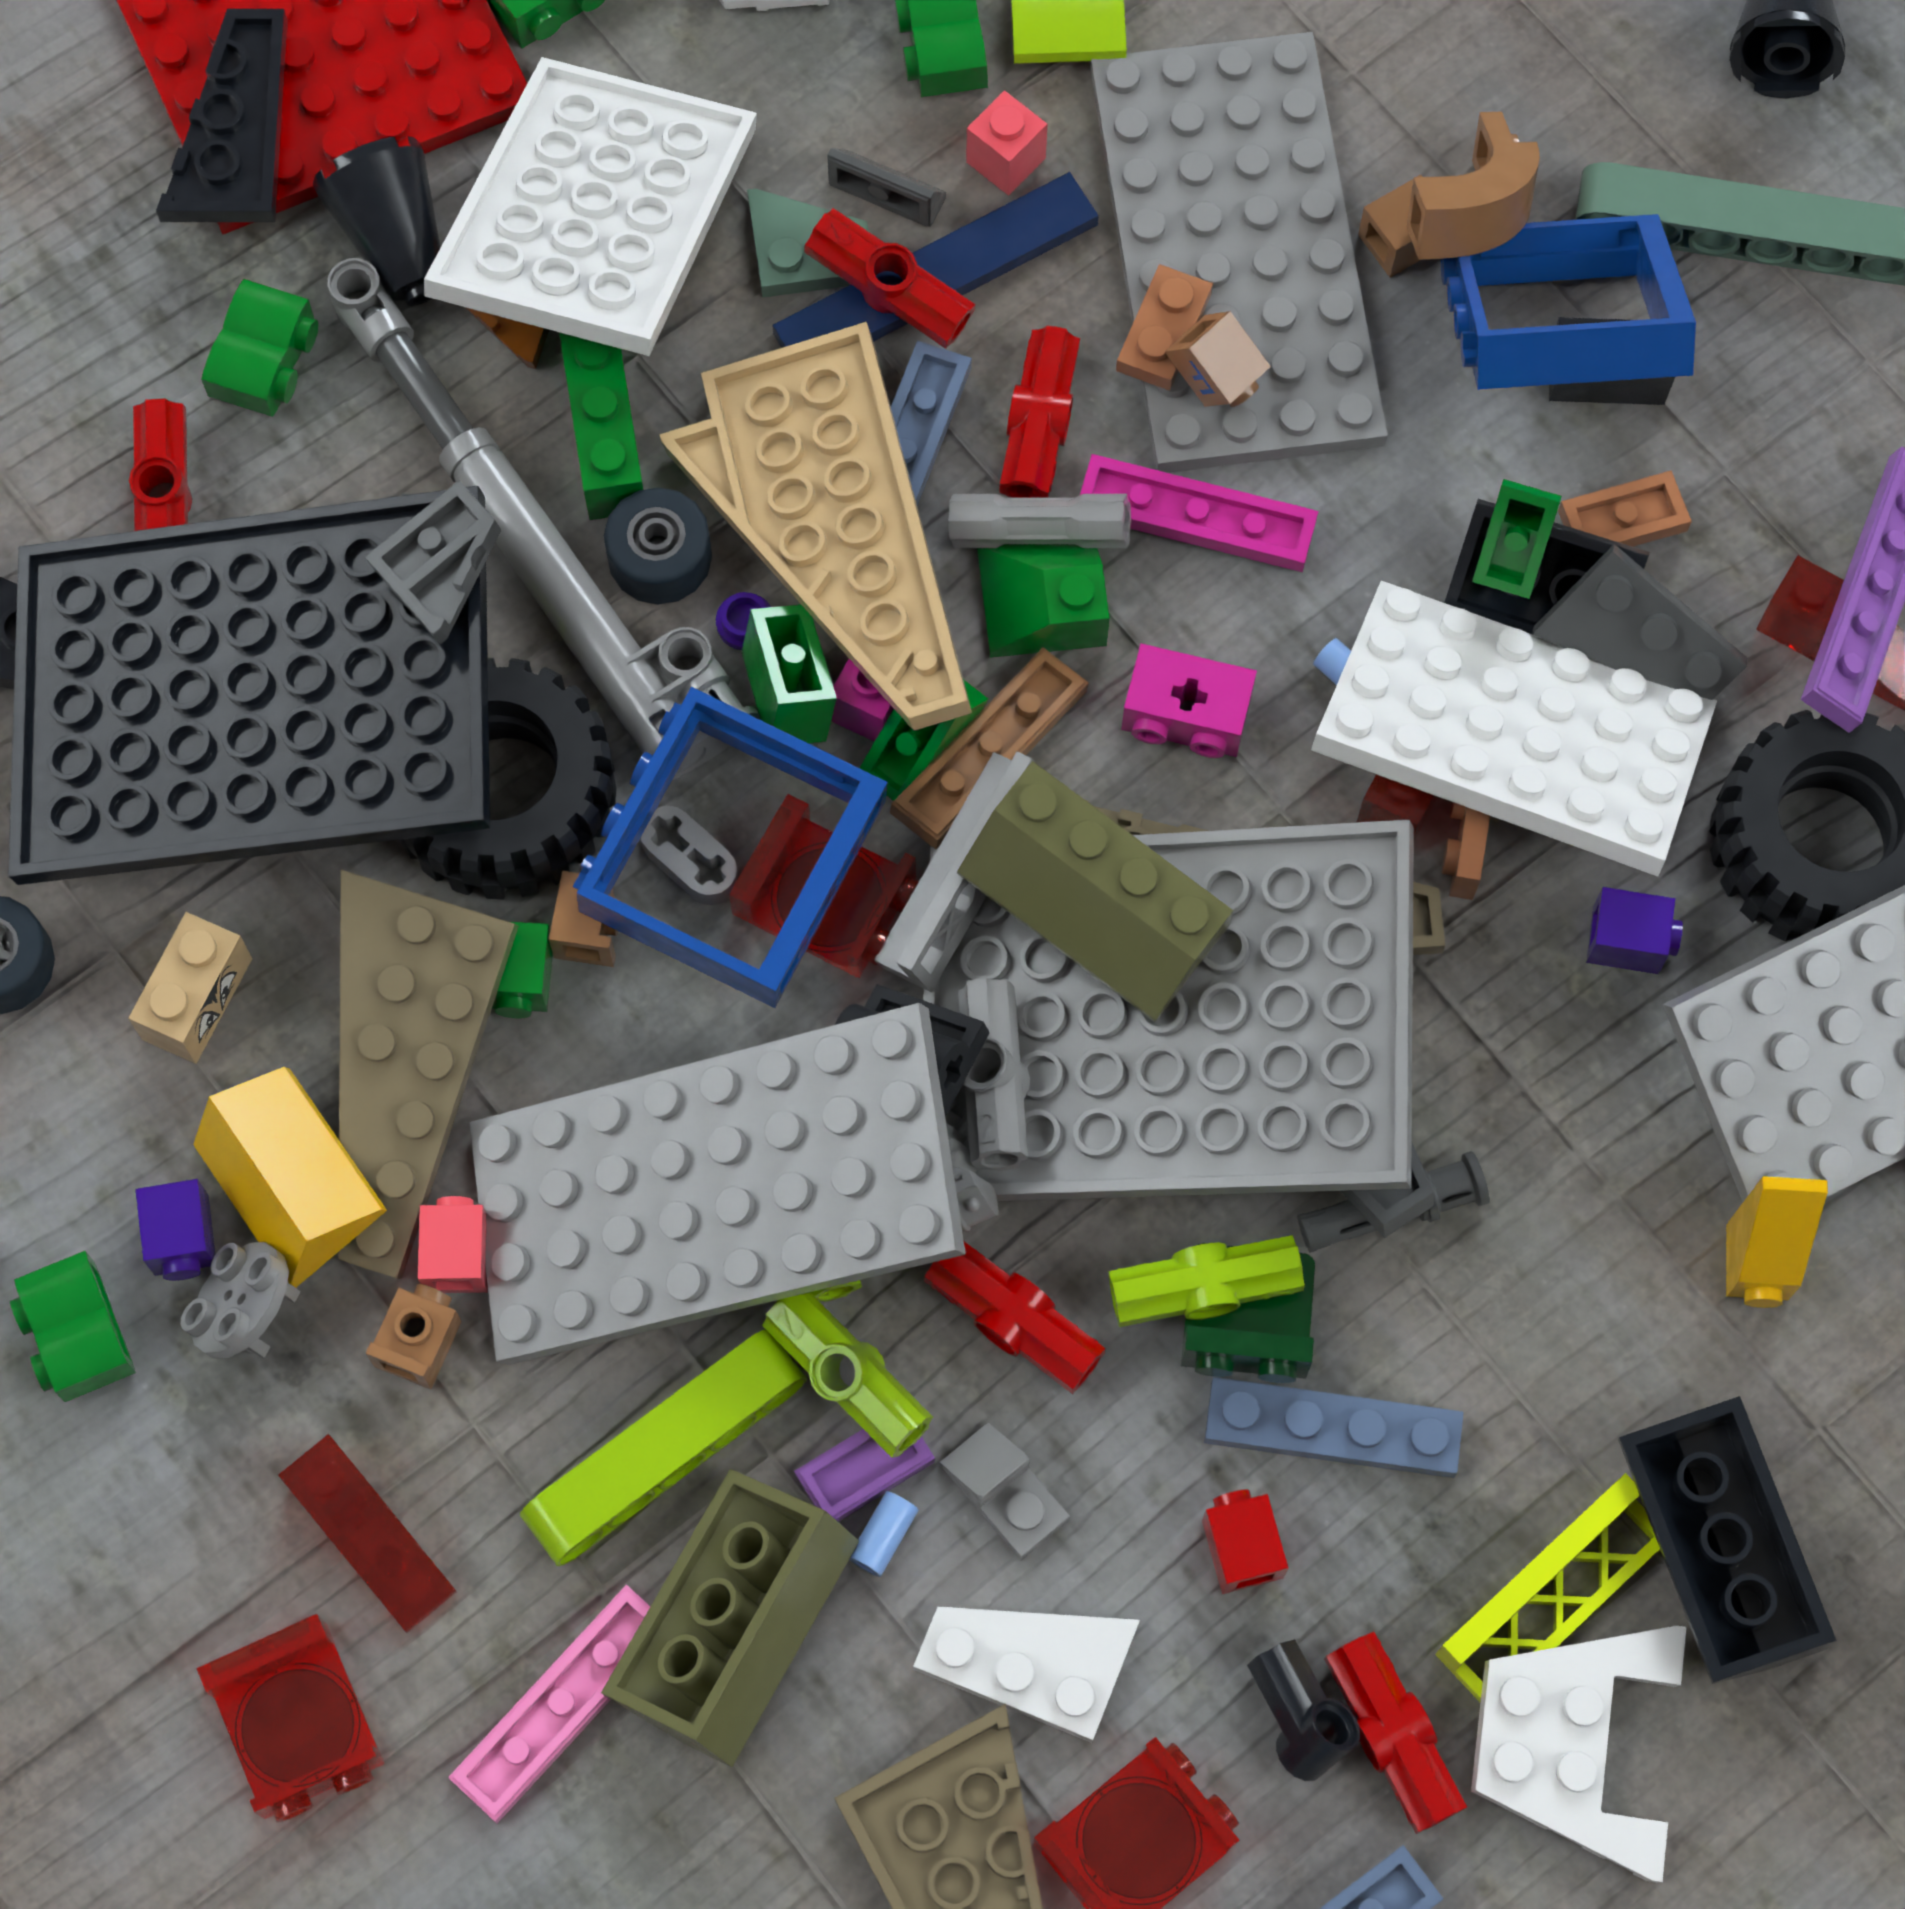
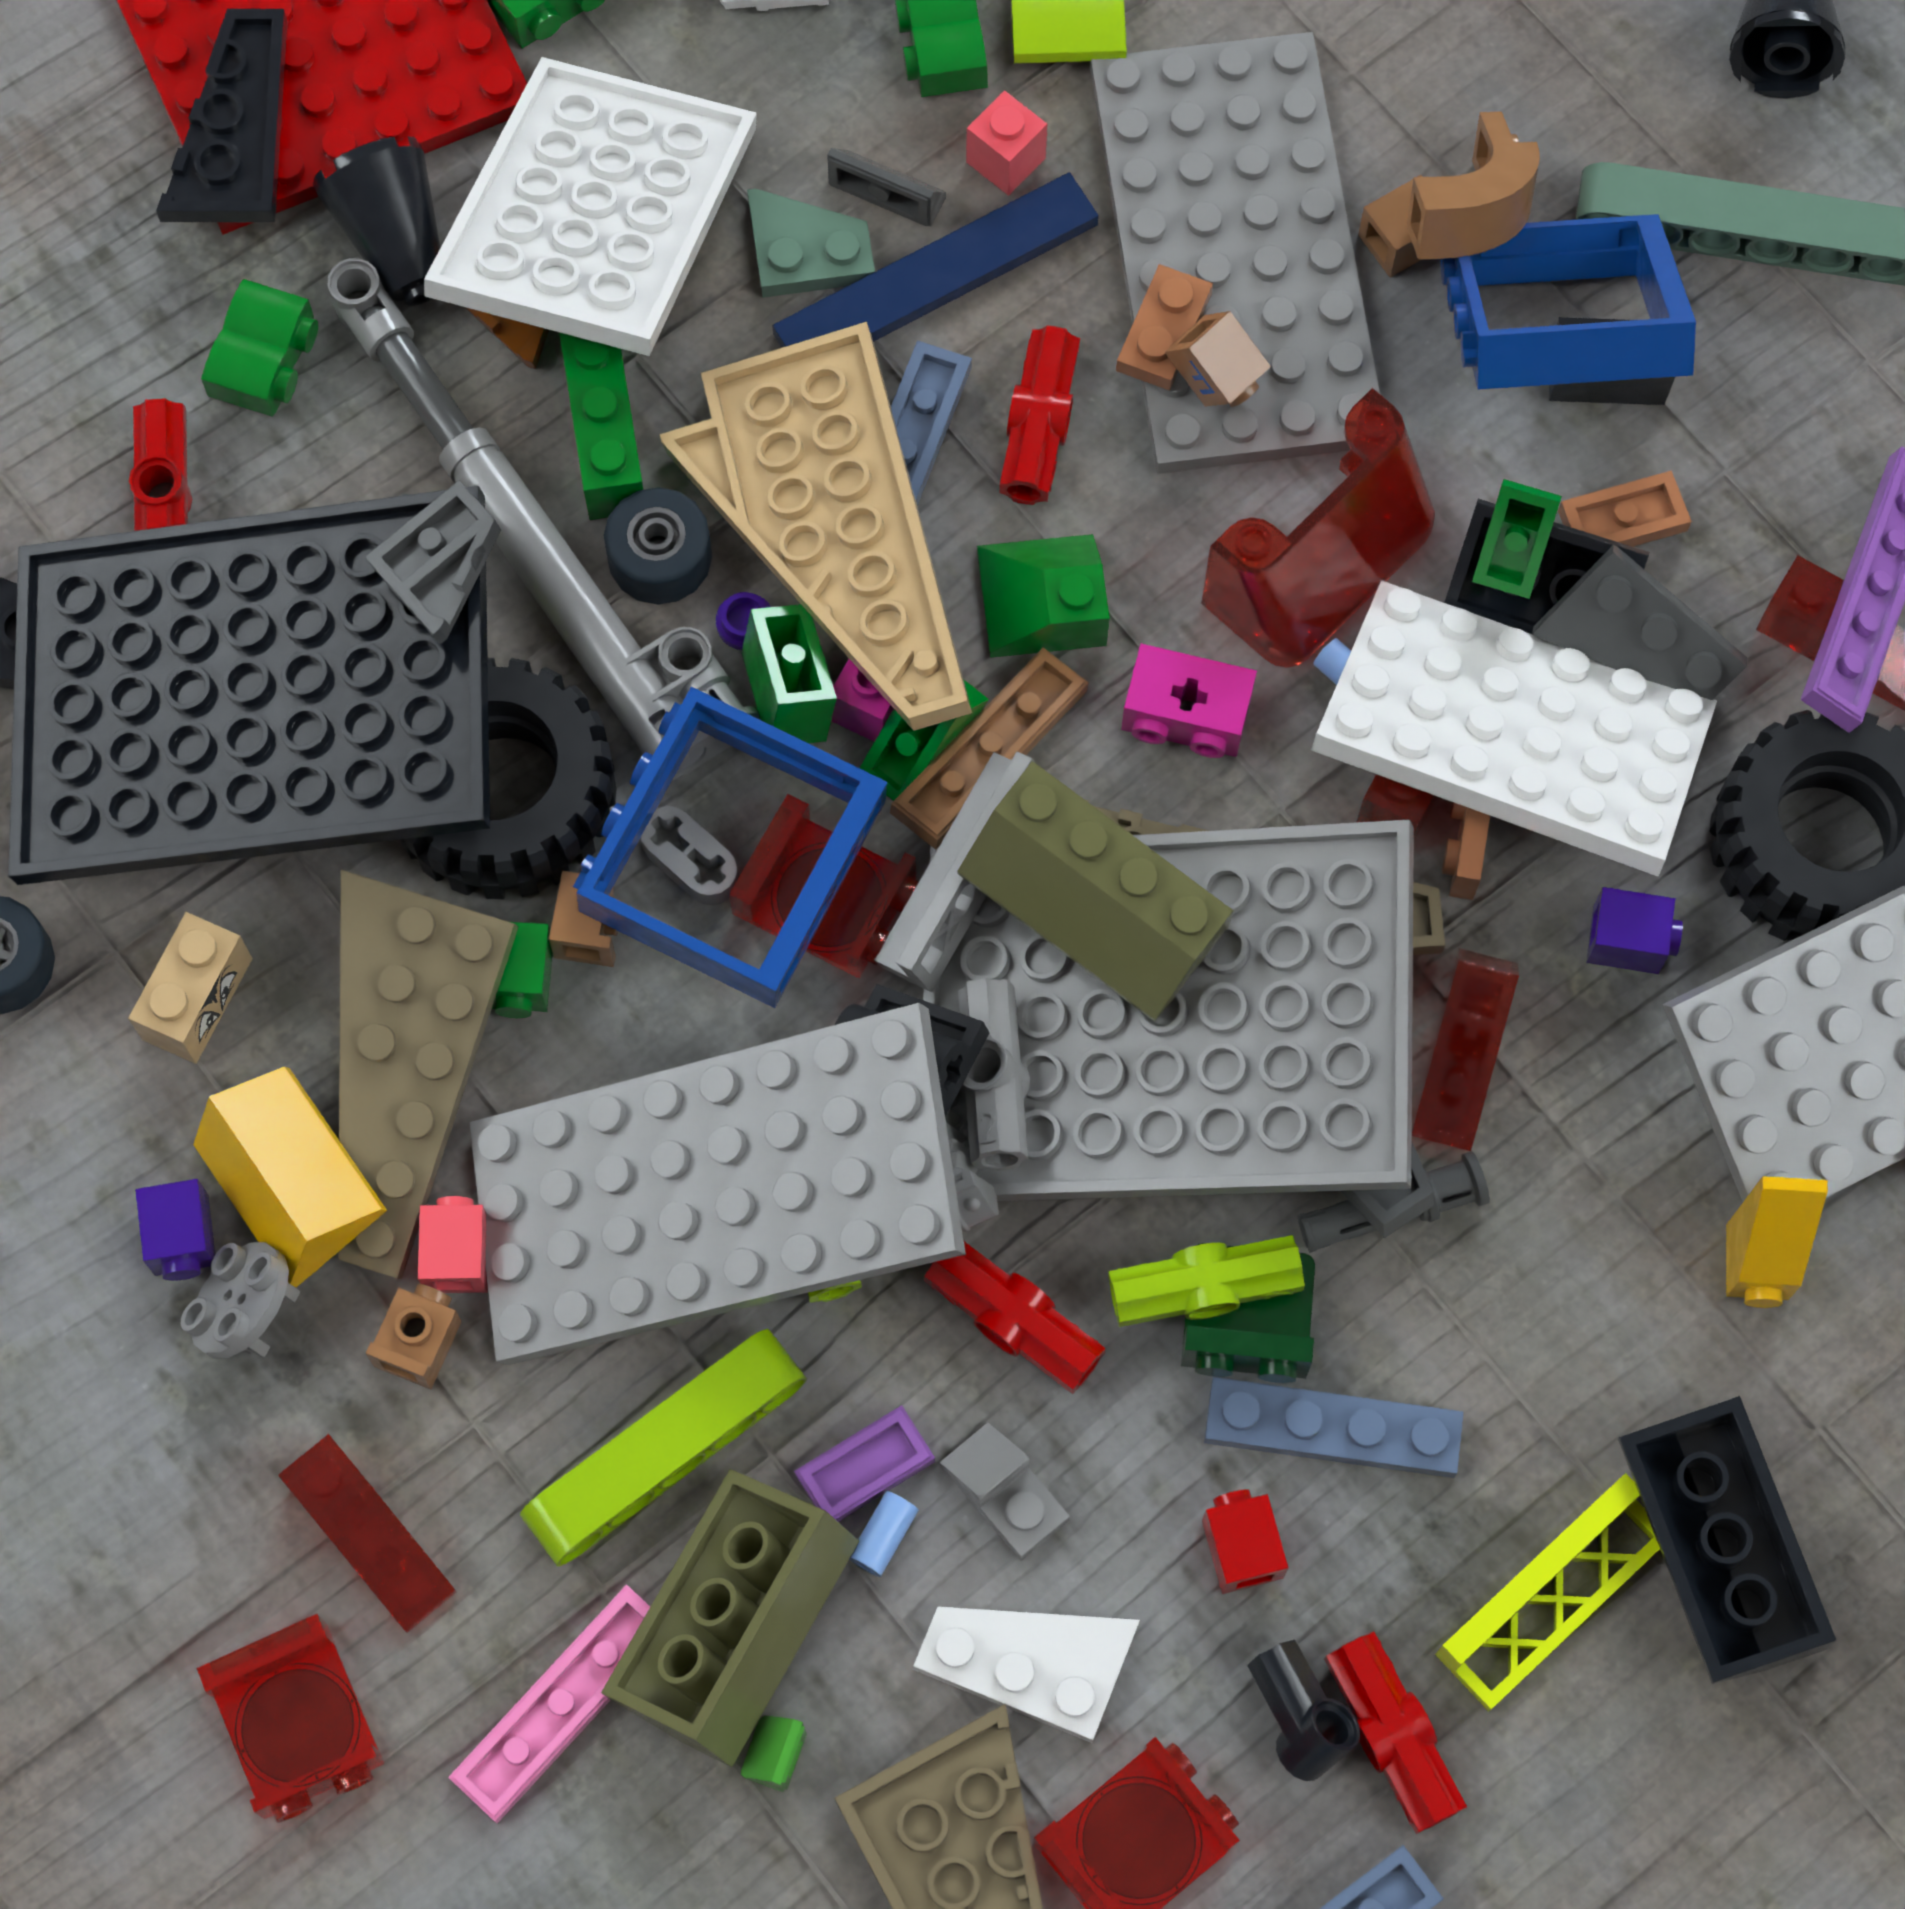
(72, 1327): green brick -> none
(774, 1752): none -> bright green slope
(875, 1396): lime piece -> none
(917, 300): red piece -> none
(998, 520): light grey axle -> none
(1206, 513): dark pink plate -> none
(1302, 587): none -> clear red windscreen
(1465, 1049): none -> clear red slope
(1548, 1740): white wing -> none

